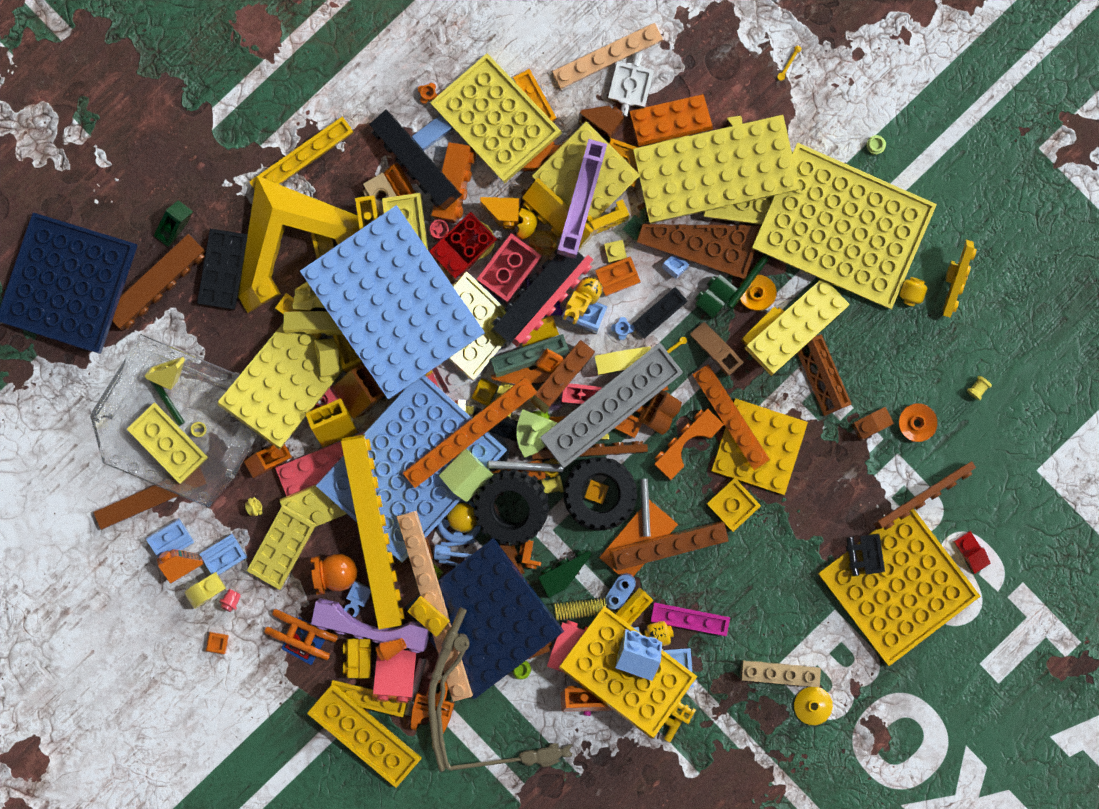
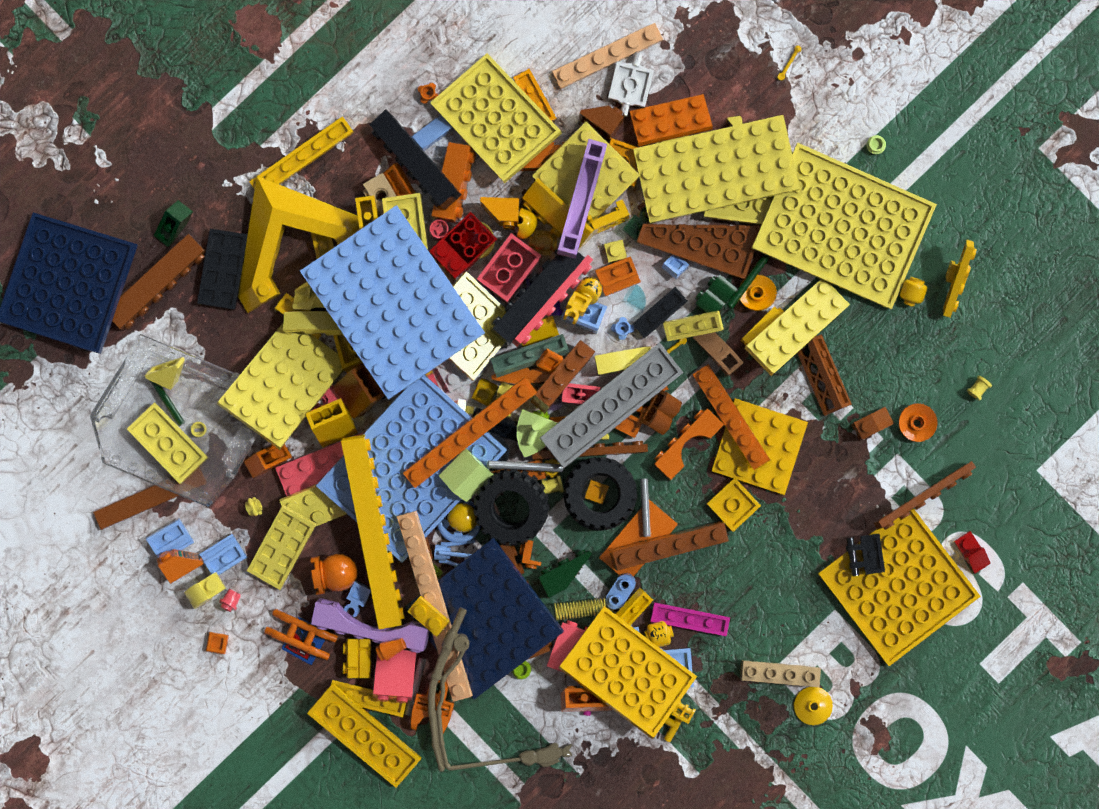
(327, 357): light yellow slope -> none
(637, 298): none -> clear light blue tile
(639, 655): light blue slope -> none
(693, 326): none -> light yellow plate

